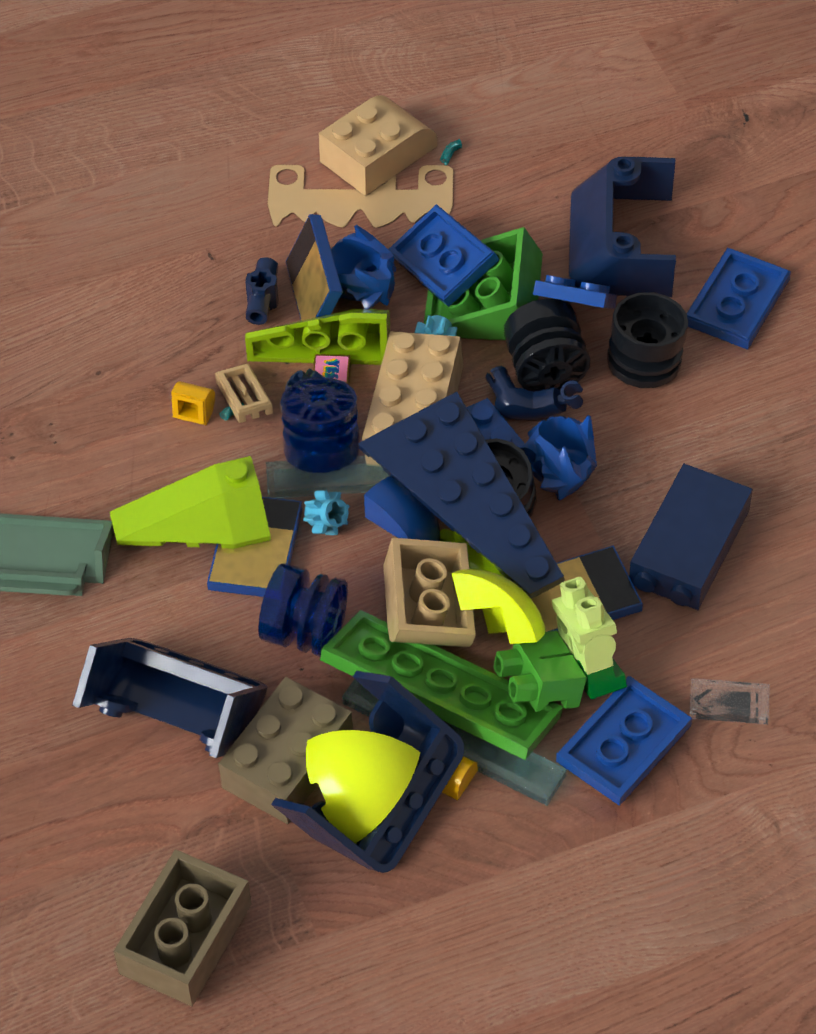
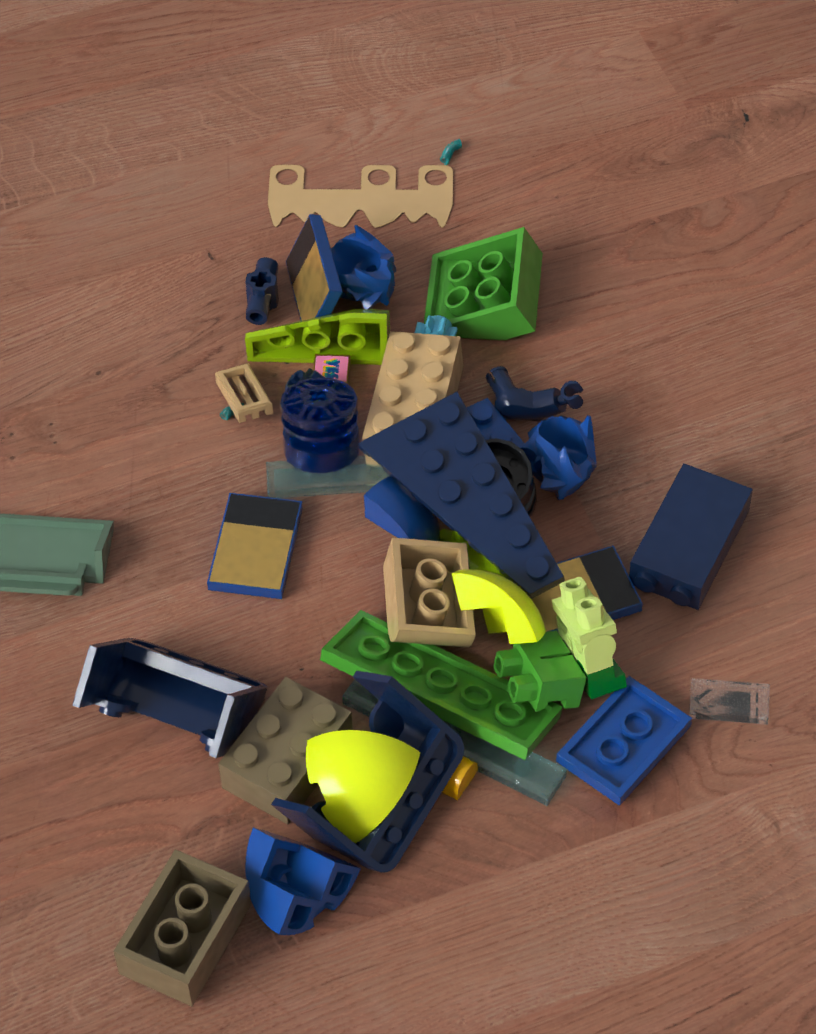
(192, 402): yellow brick -> none
(207, 507): lime wedge -> none
(294, 881): none -> blue brick
(302, 610): clear blue wheel -> none
(326, 512): medium azure gear -> none
(374, 143): tan brick -> none
(443, 255): blue tile -> none
(546, 345): black wheel -> none
(565, 289): blue plate -> none
(615, 257): dark blue windscreen -> none
(647, 340): black wheel -> none
(737, 298): blue tile -> none

